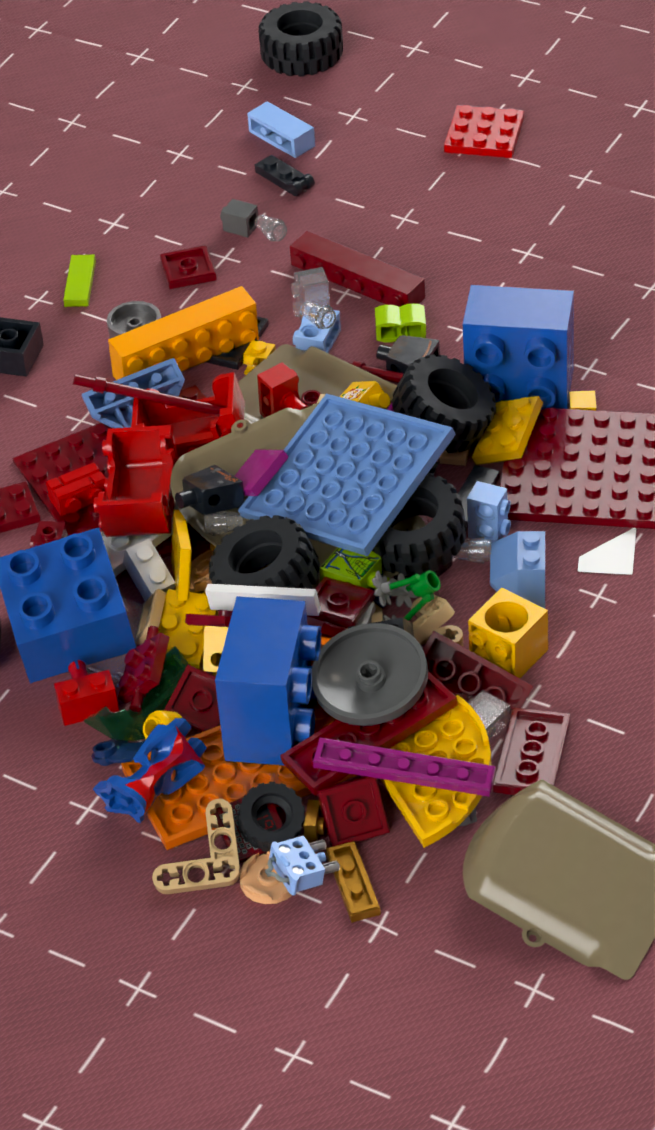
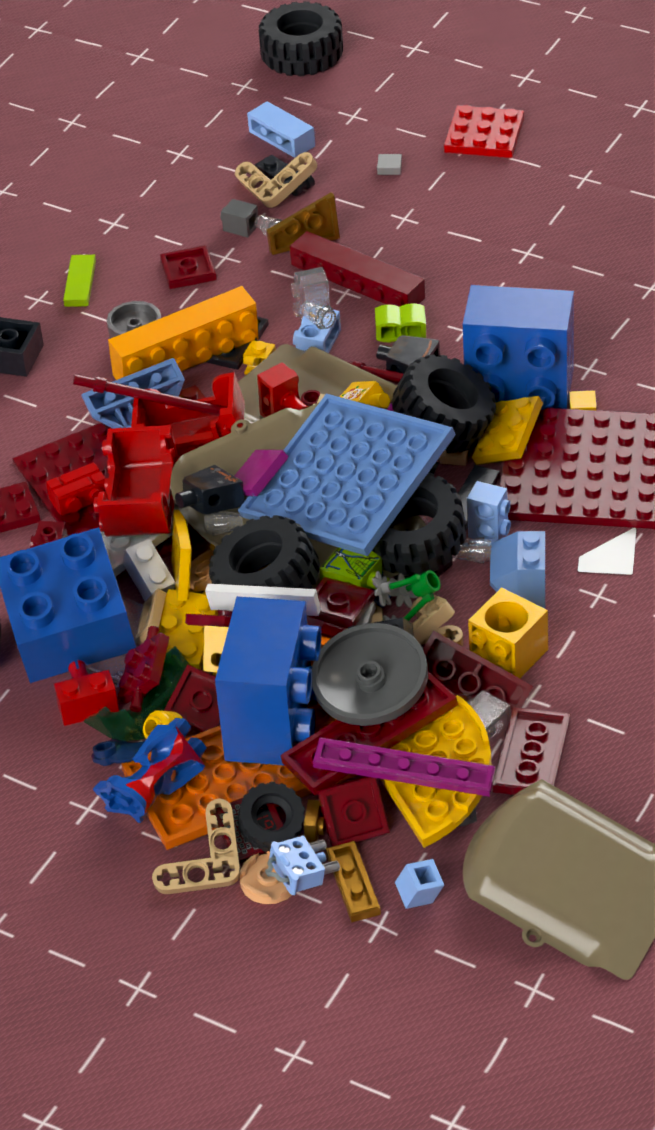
(270, 187): none -> tan beam
(316, 218): none -> pearl gold wing
(389, 164): none -> light grey tile
(419, 883): none -> light blue brick

